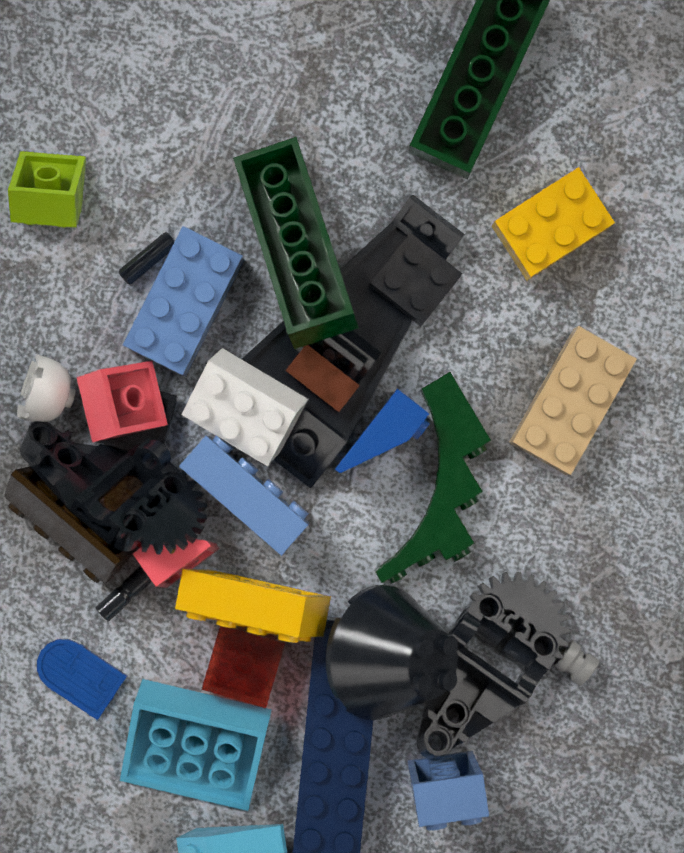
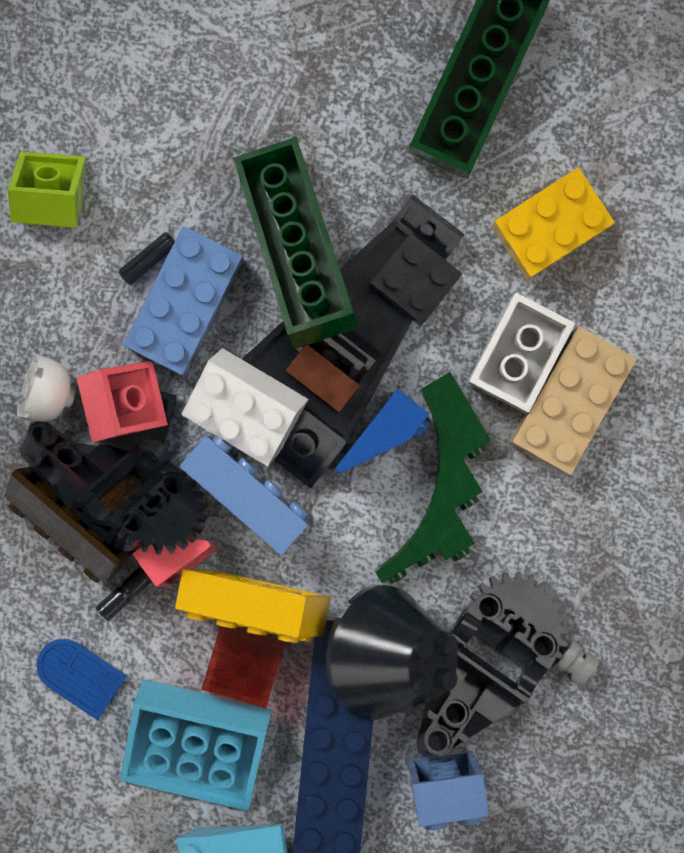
(521, 353): none -> white brick

